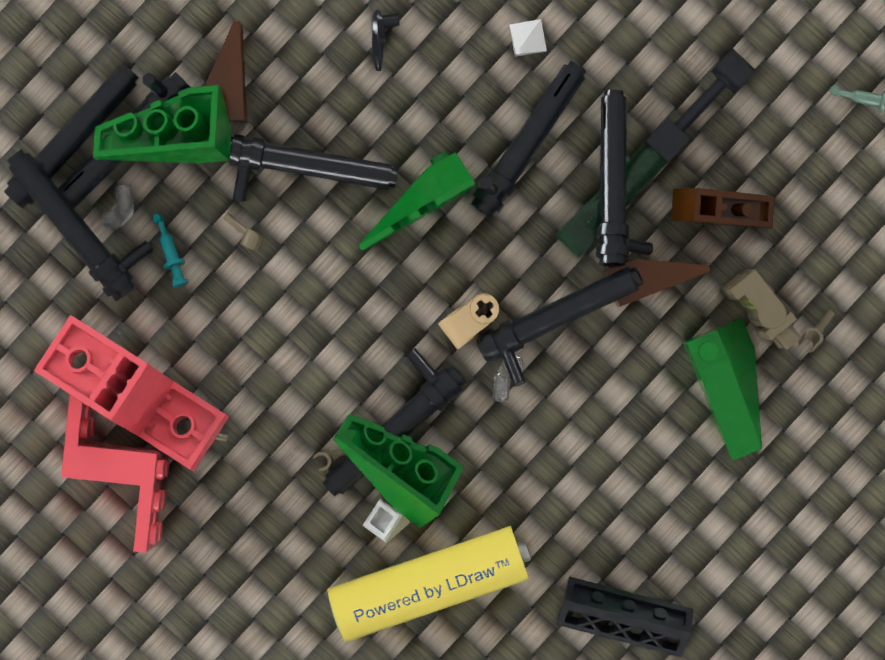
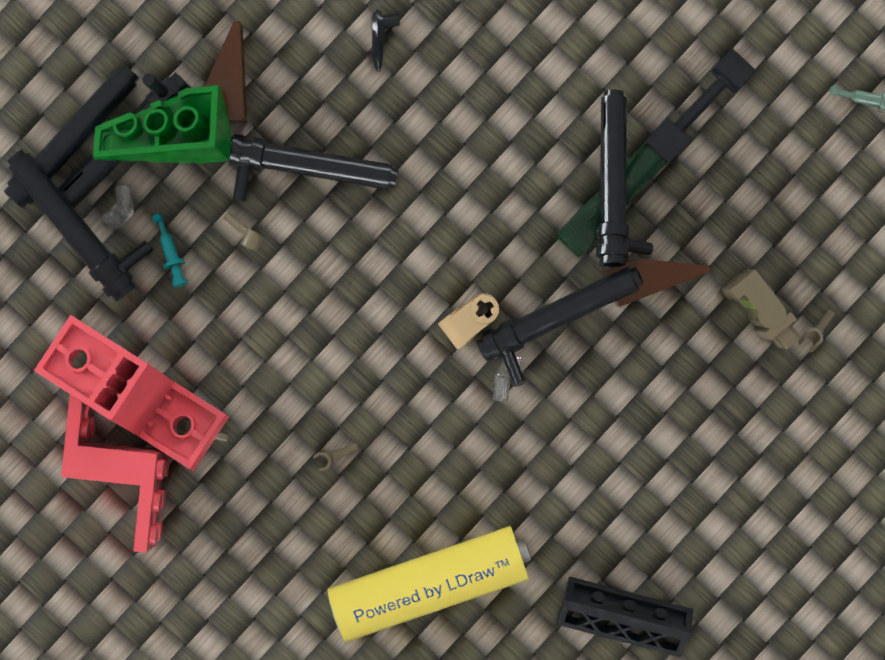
(385, 521): white slope -> none
(406, 474): green wedge -> none
(431, 397): black cylinder -> none
(433, 189): green wedge -> none
(501, 180): black cylinder -> none
(528, 38): white slope -> none
(722, 208): reddish brown slope -> none
(728, 378): green wedge -> none

